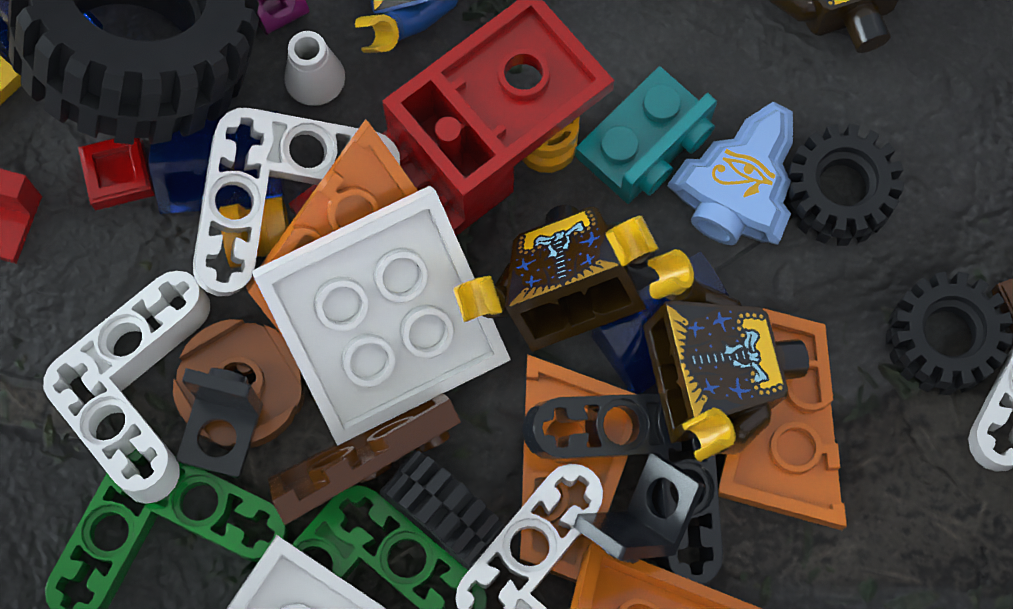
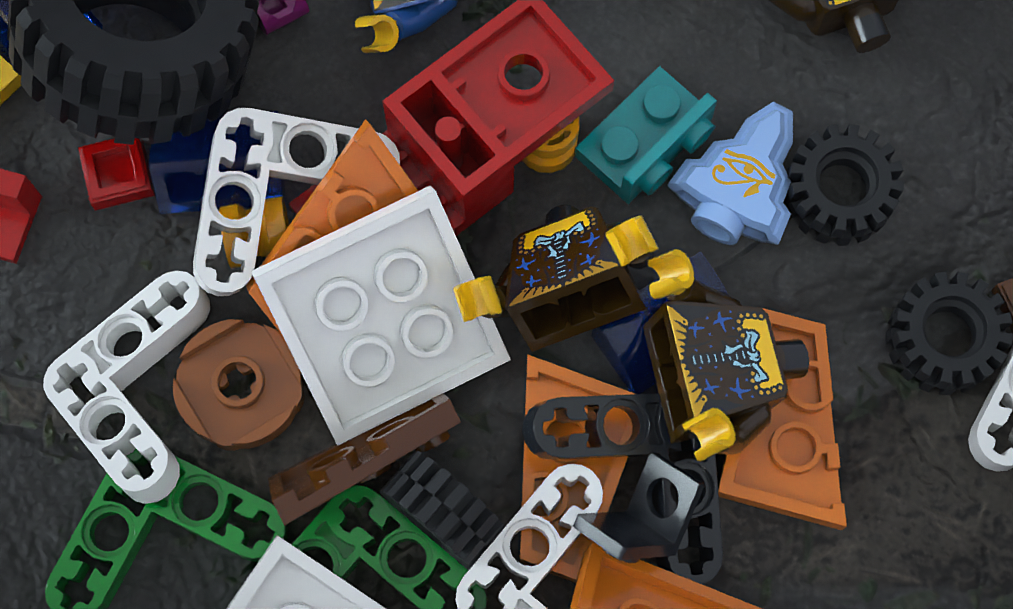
(226, 398): black bracket -> none
(312, 70): white cone -> none

